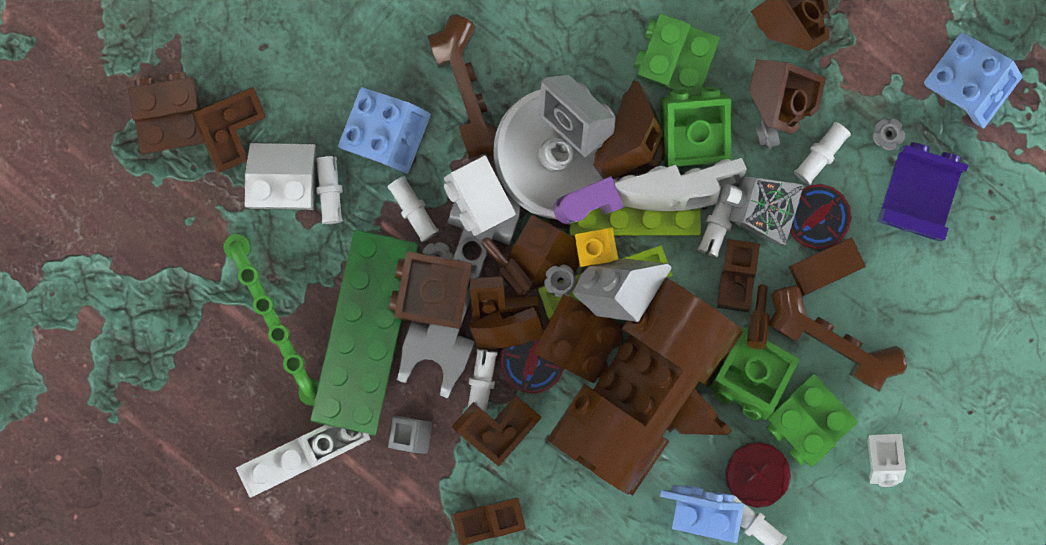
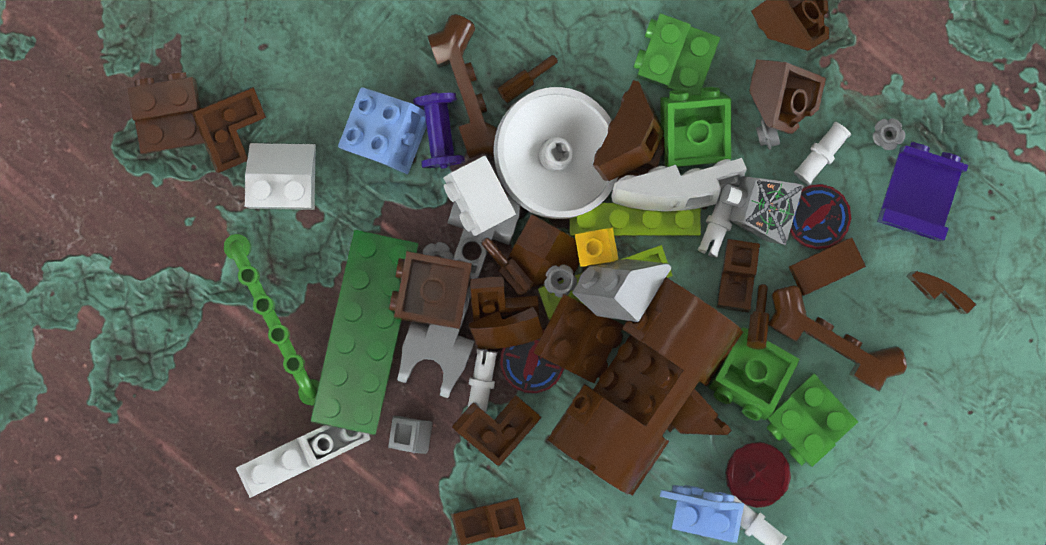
(329, 190): white pin -> none
(413, 209): white pin -> none
(439, 130): none -> dark purple hose
(524, 80): none -> reddish brown axle
(575, 113): light grey slope -> none
(577, 204): medium lavender leg -> none
(886, 459): white bracket -> none
(934, 286): none -> reddish brown slope
(974, 78): light blue bracket -> none

